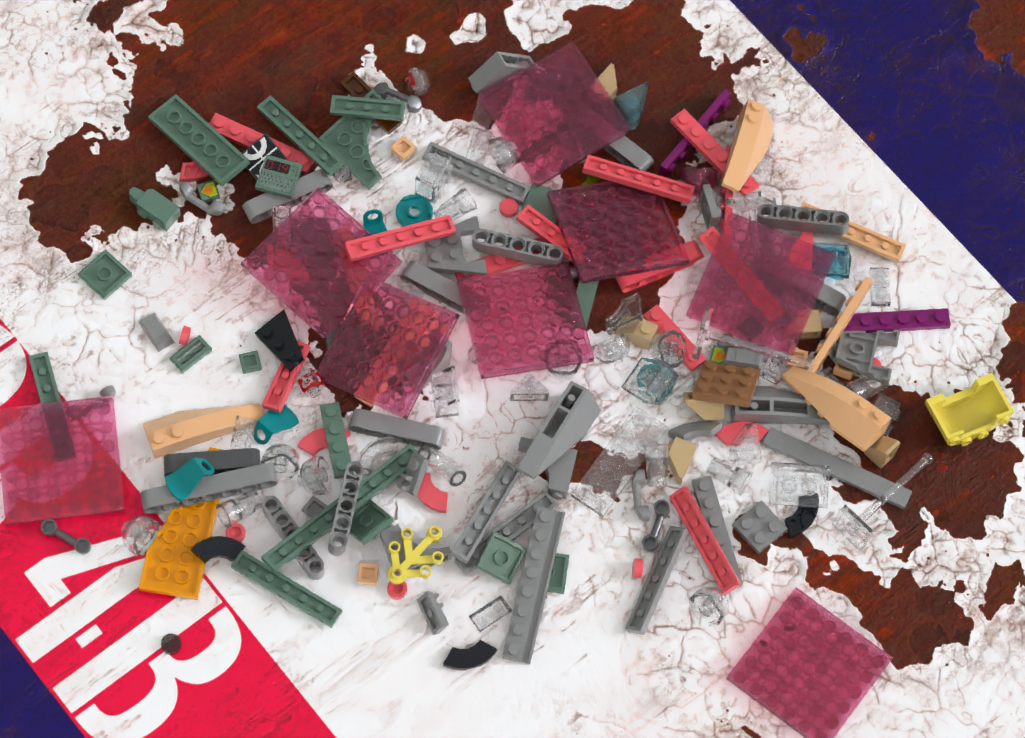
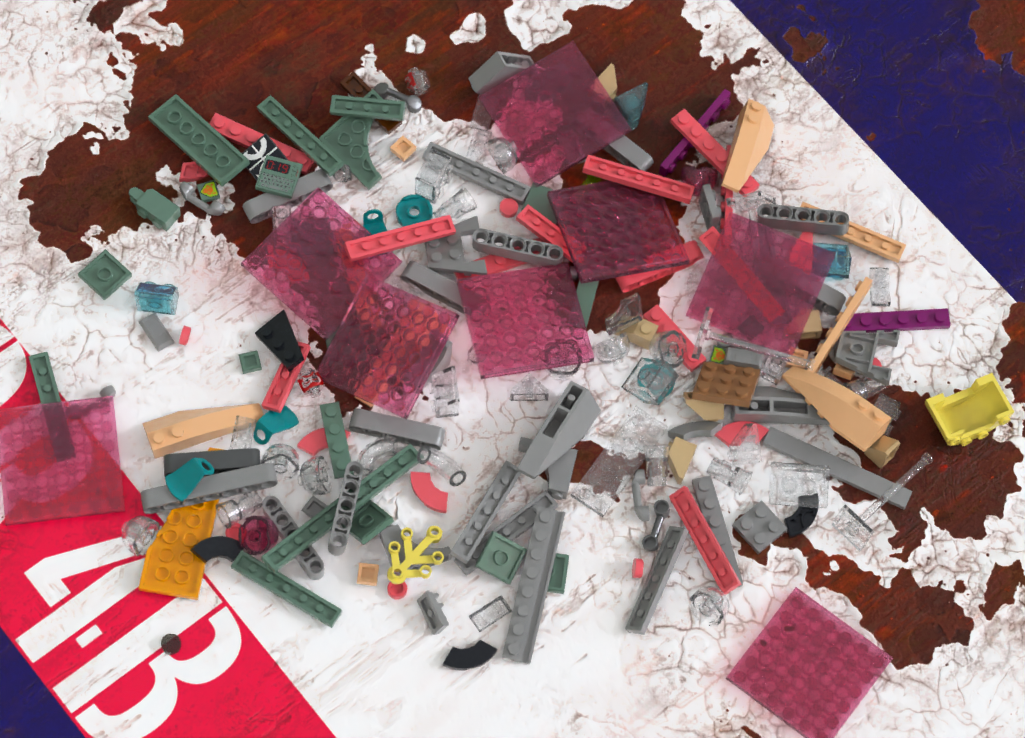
(51, 528): flat silver bar -> none
(156, 298): none -> clear light blue slope
(195, 359): sand green tile -> none
(258, 535): none -> clear pink cylinder
(414, 474): light grey plate -> none

